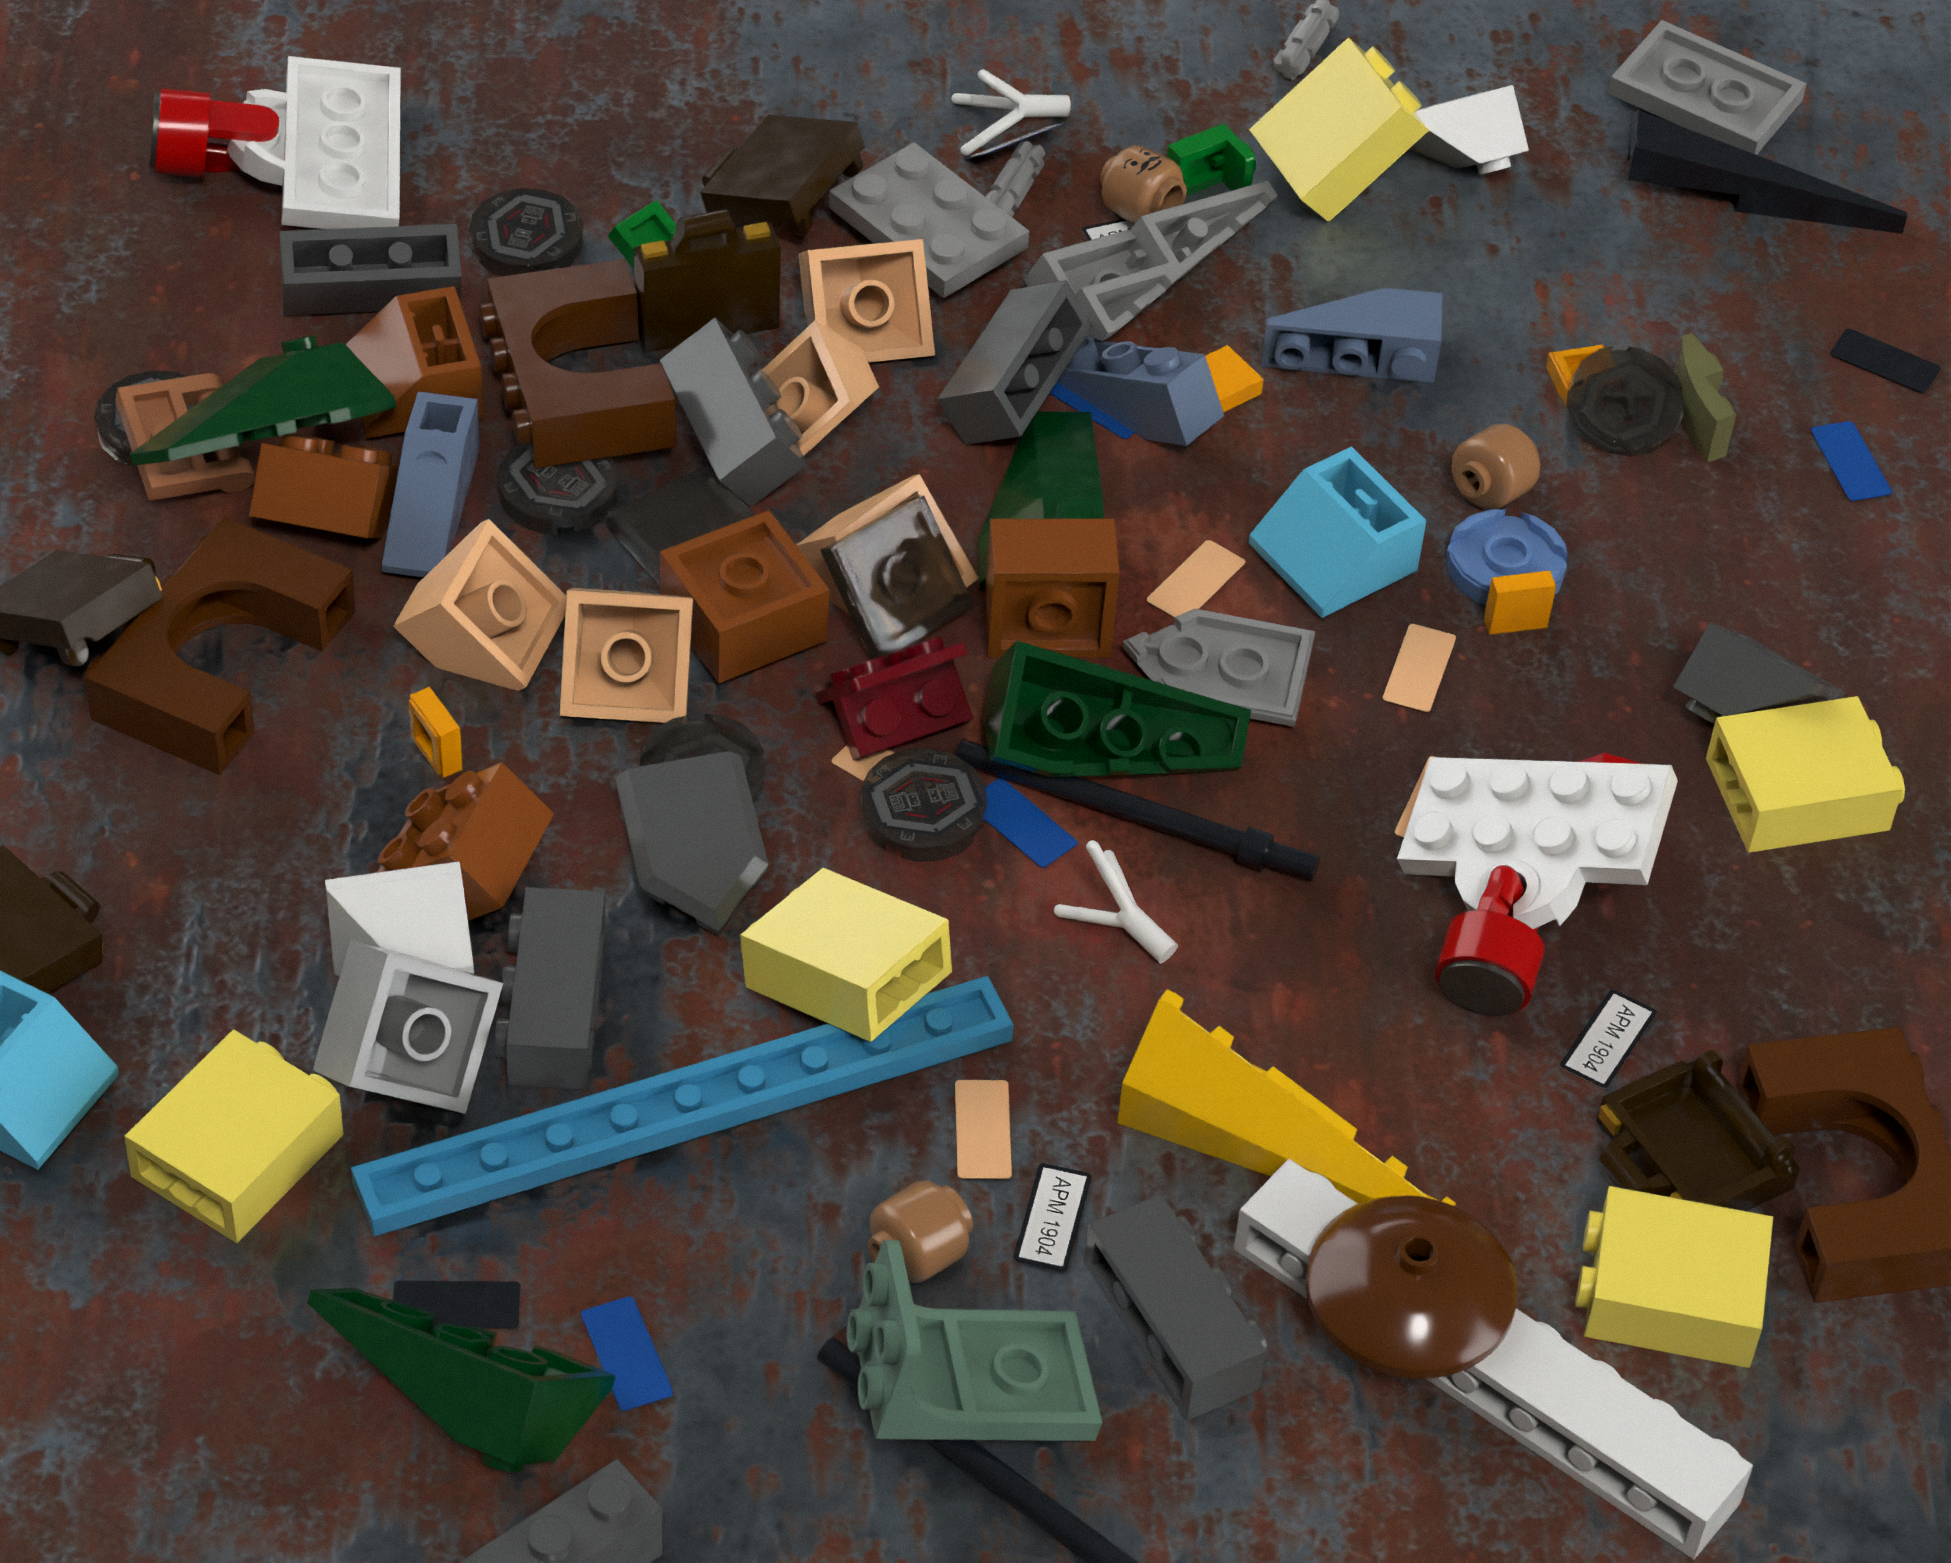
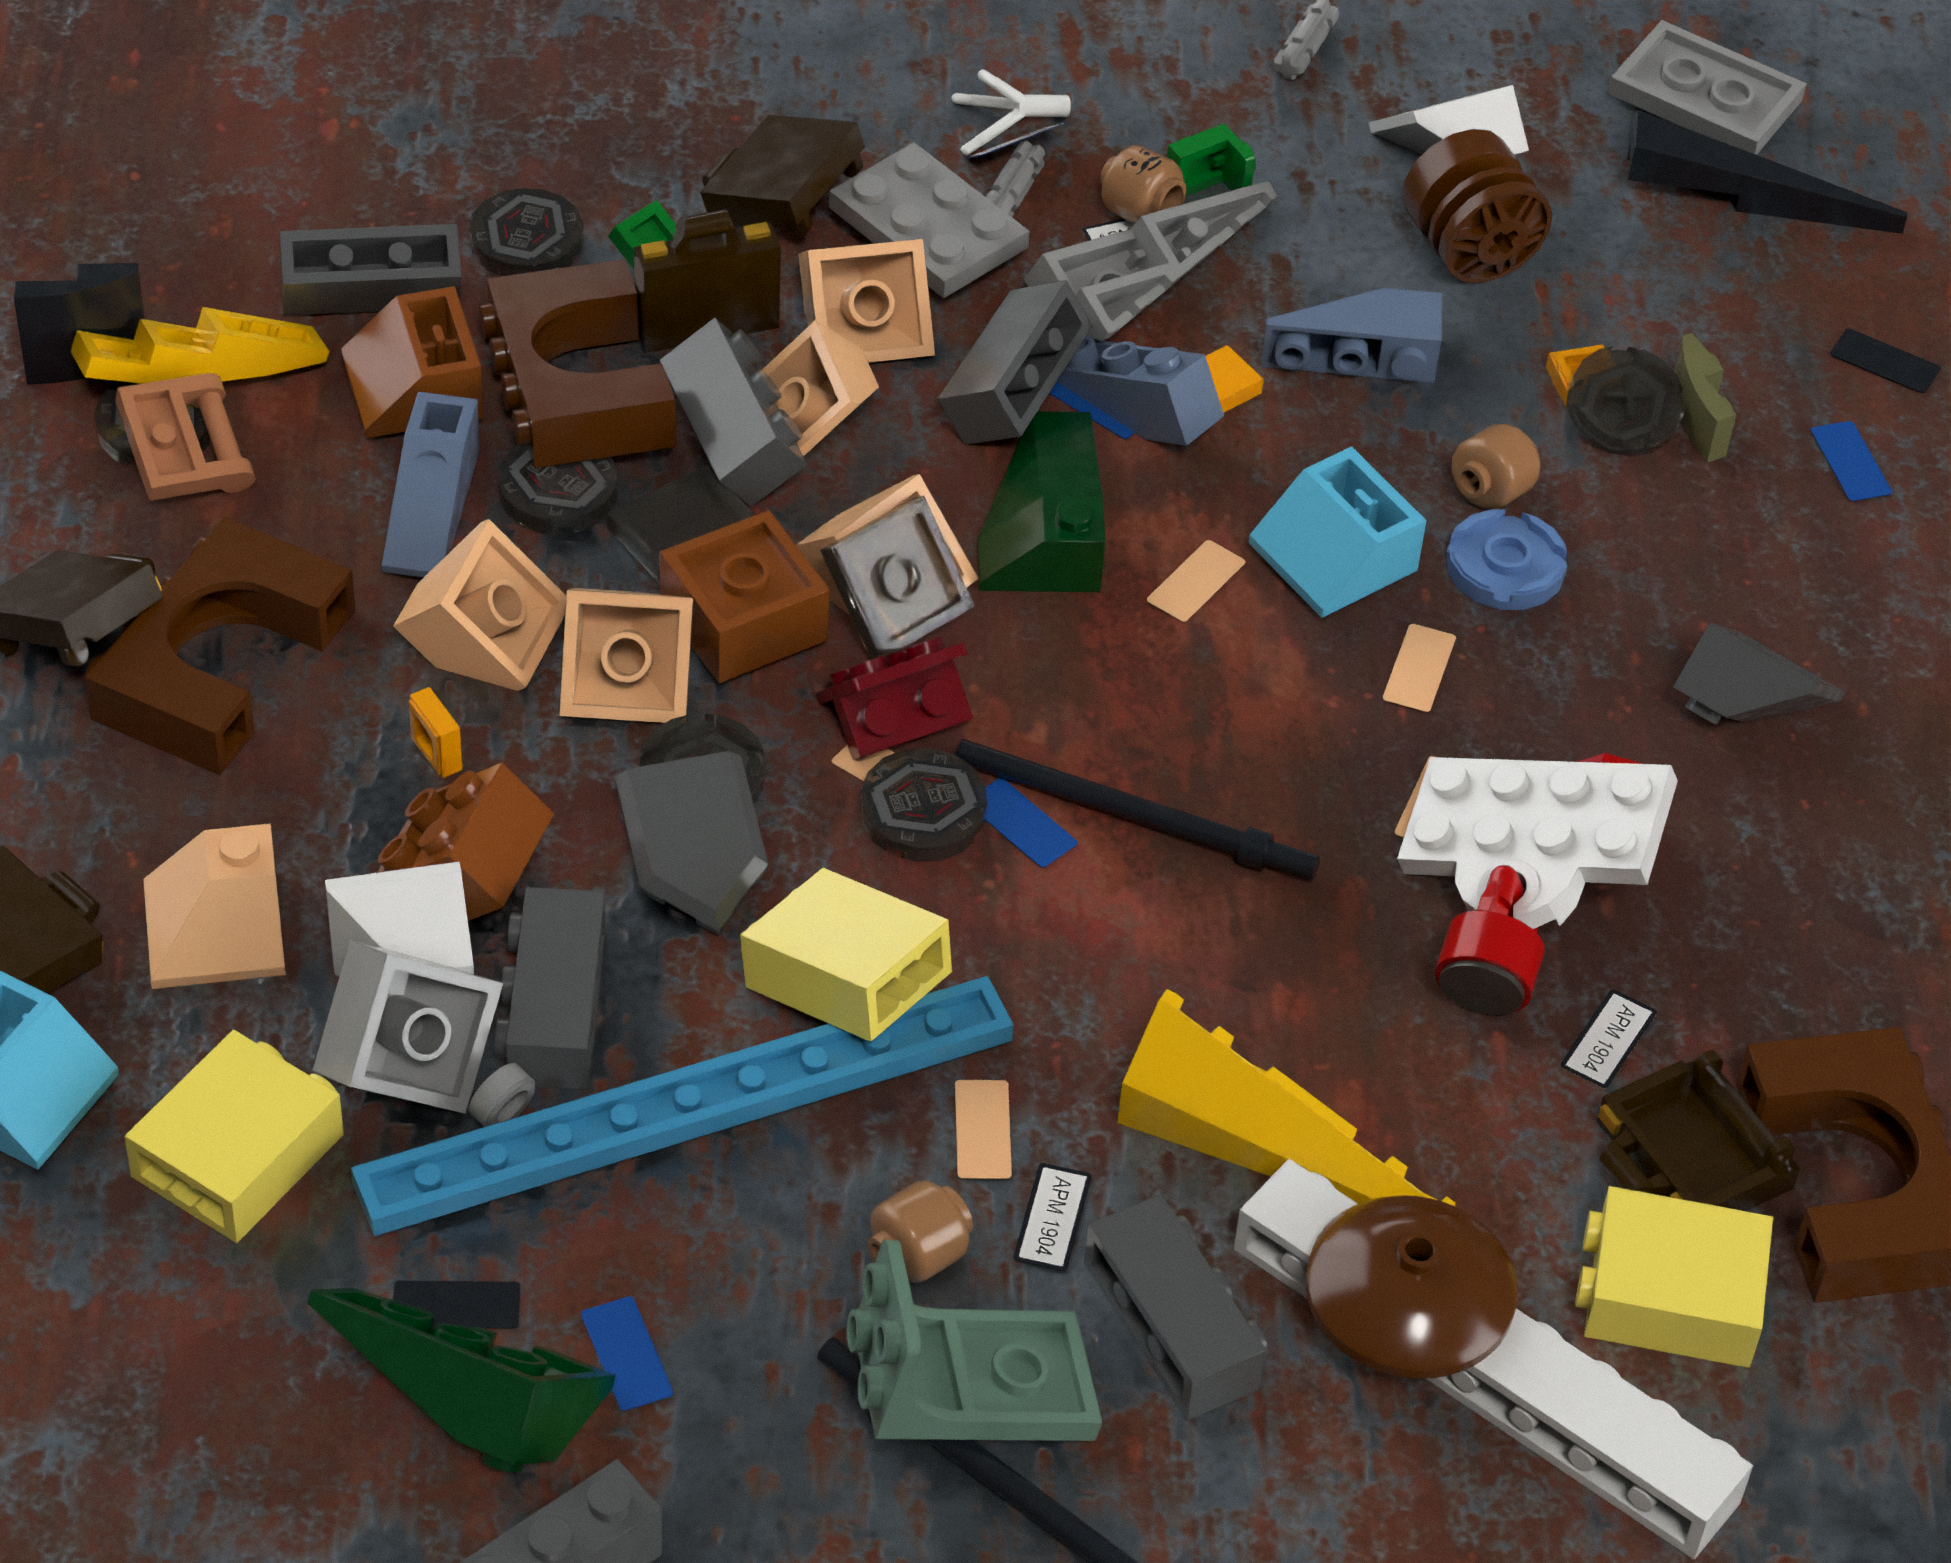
(48, 313): none -> black slope
(215, 910): none -> light nougat slope
(221, 344): none -> yellow slope
(274, 398): dark green wedge -> none
(322, 140): white plate -> none
(323, 489): dark orange slope -> none
(502, 1095): none -> light grey tile
(1052, 585): dark orange container -> none
(1093, 720): dark green wedge -> none
(1130, 916): white plant -> none
(1230, 661): light grey tile -> none
(1340, 128): light yellow brick -> none
(1476, 206): none -> reddish brown wheel
(1519, 602): light orange tile -> none
(1804, 774): light yellow brick -> none

